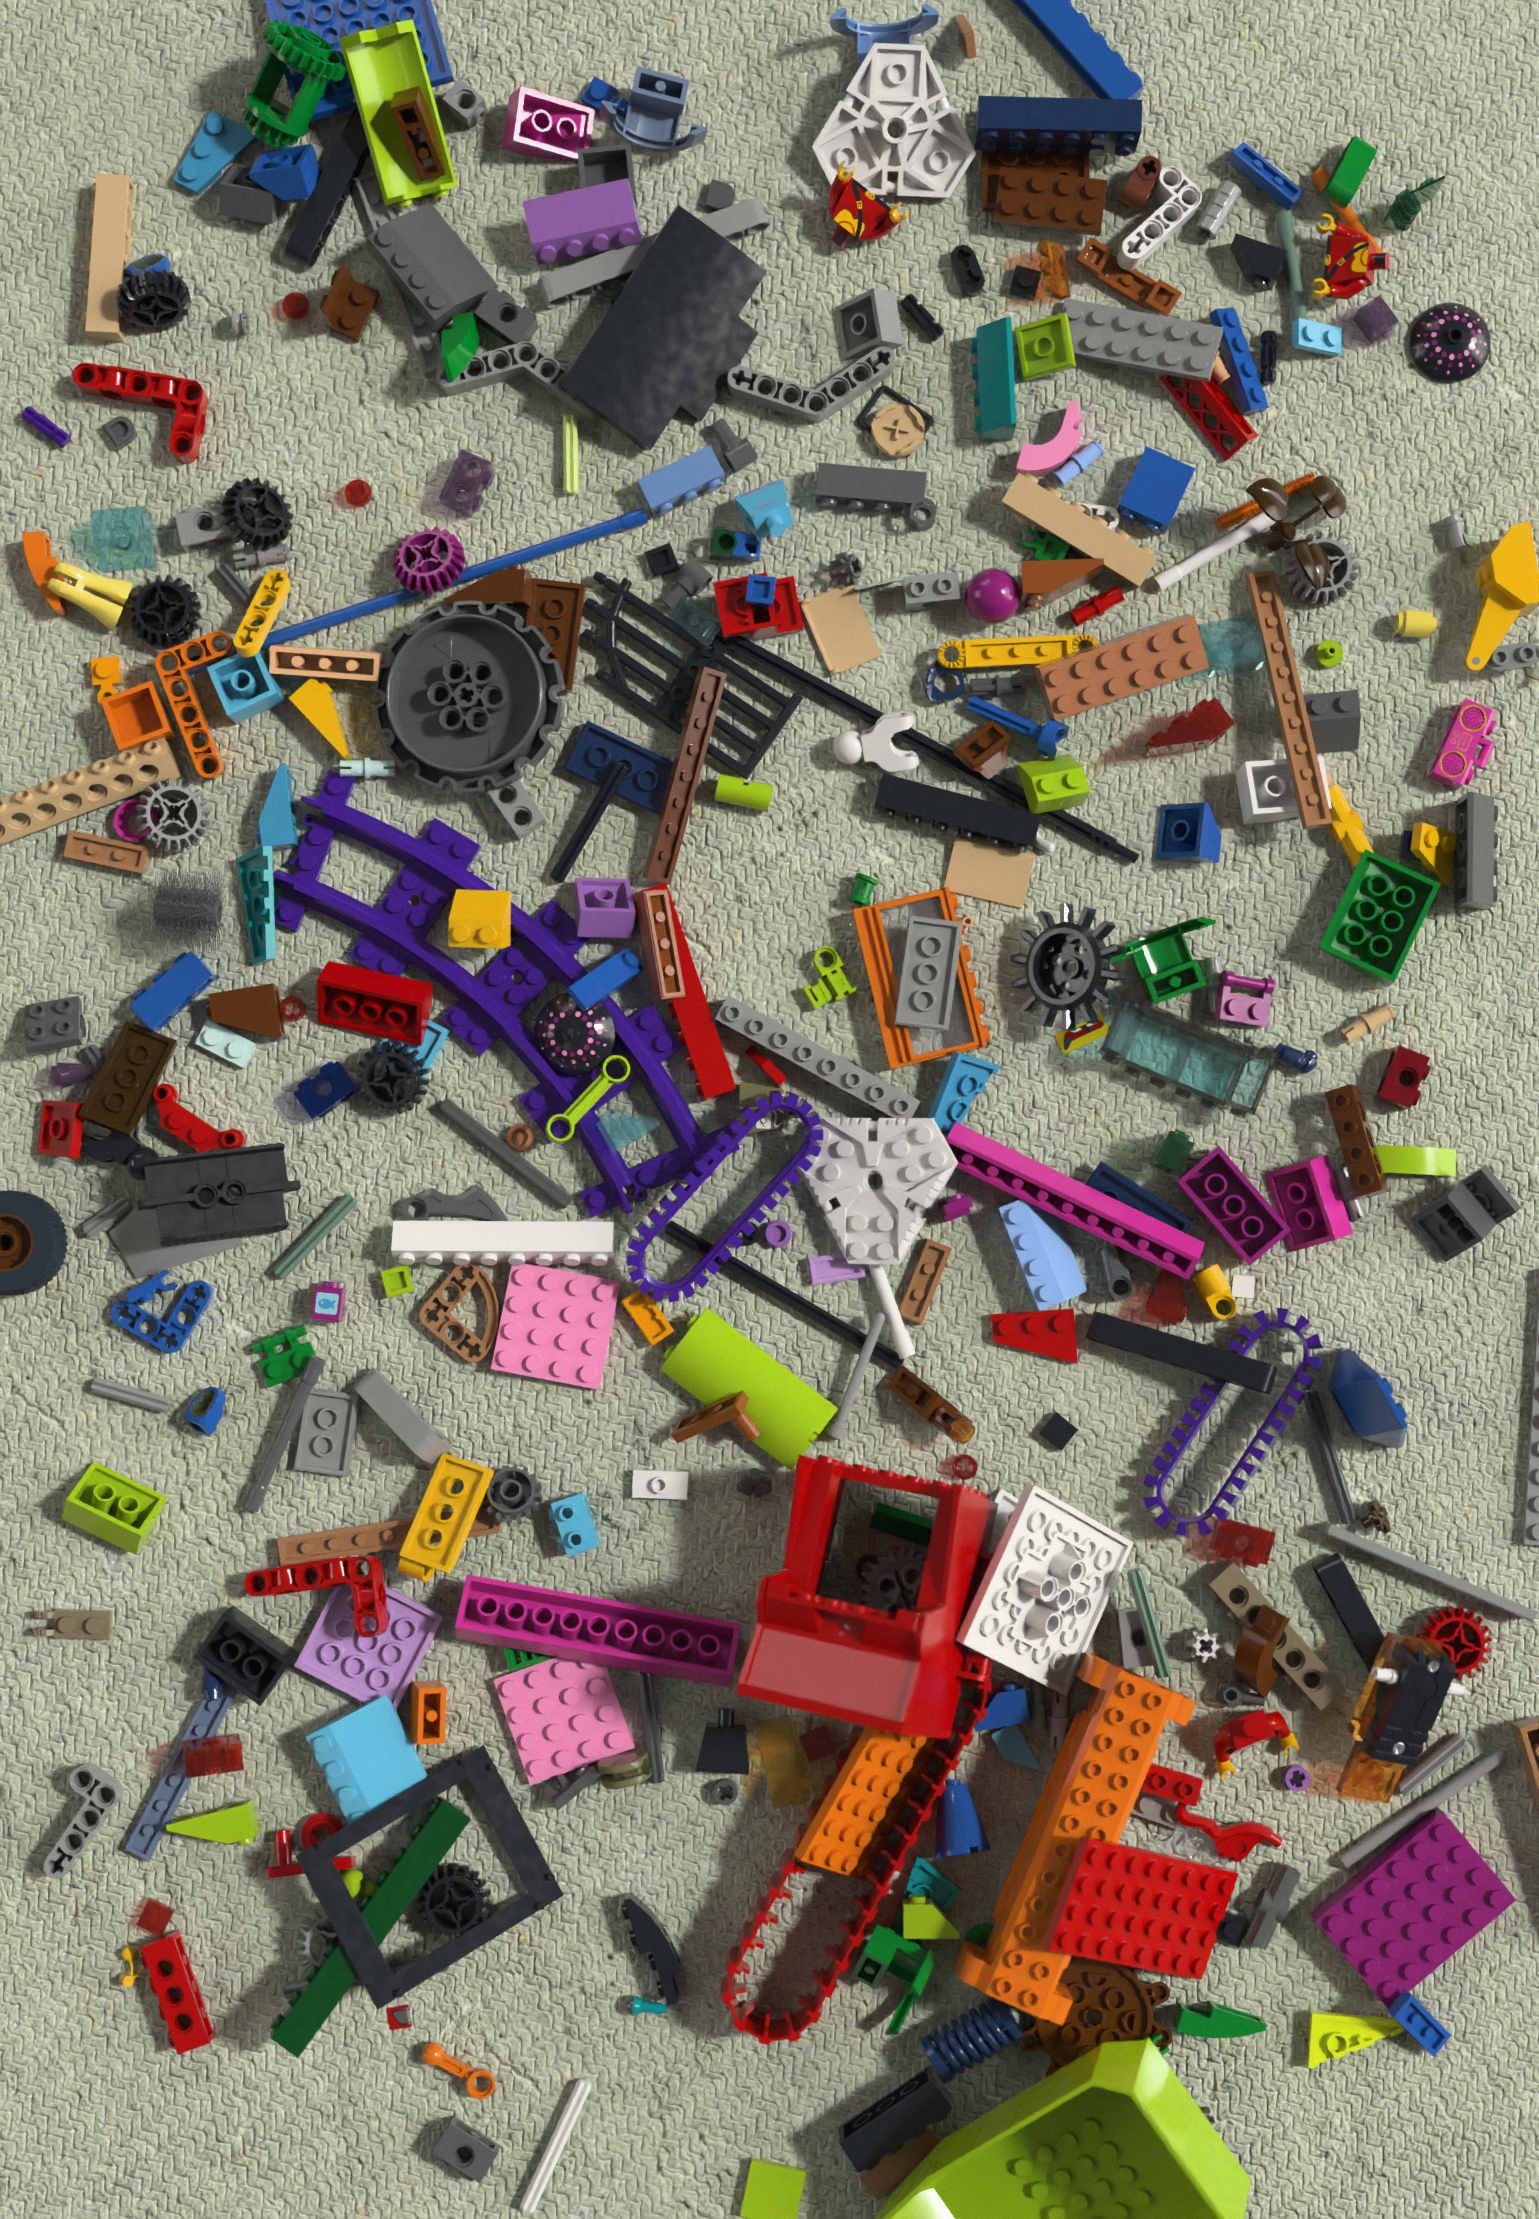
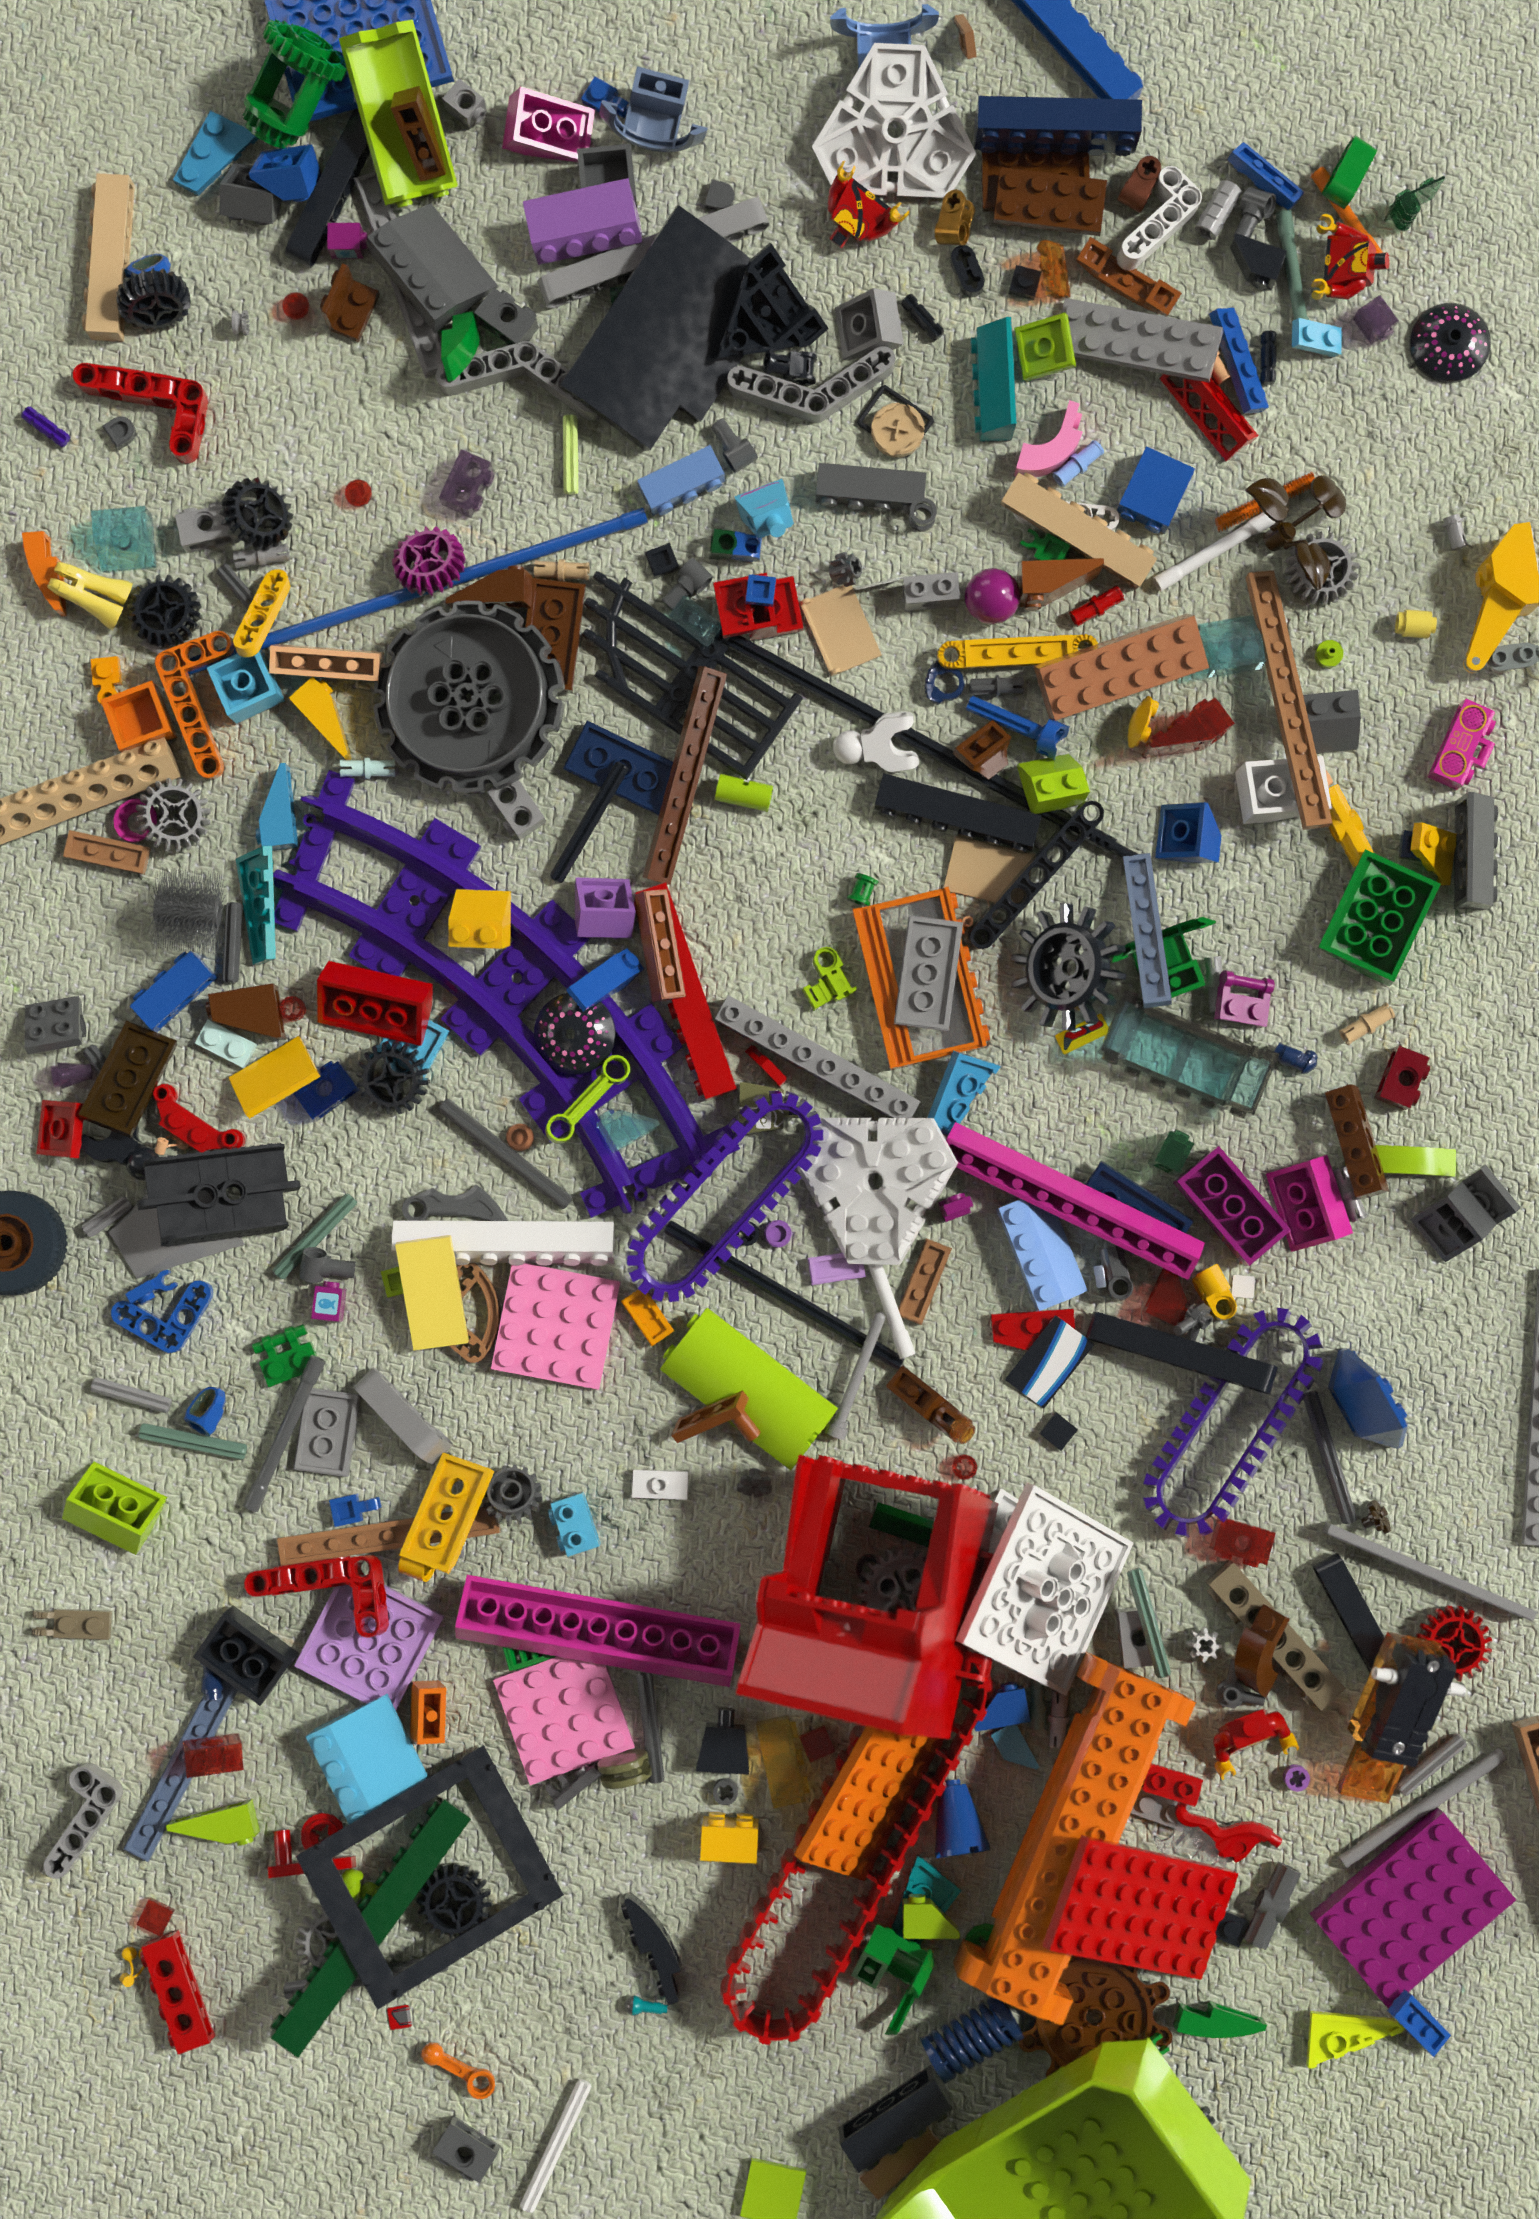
(162, 1144): none -> light nougat piece
(193, 1441): none -> sand green axle
(232, 942): none -> dark grey axle
(274, 1077): none -> yellow tile
(317, 1265): none -> dark grey pin
(346, 240): none -> magenta brick
(349, 1509): none -> blue plate
(432, 1292): none -> light yellow tile
(561, 570): none -> tan pin
(729, 1838): none -> yellow brick
(769, 311): none -> black wedge
(794, 366): none -> black connector
(954, 219): none -> pearl gold piece
(1047, 868): none -> black beam
(1049, 1361): none -> sticker
(1099, 1276): none -> white sticker
(1138, 726): none -> yellow dish
(1147, 931): none -> sand blue plate
(1196, 1317): none -> dark grey piece
(1254, 207): none -> dark grey pin

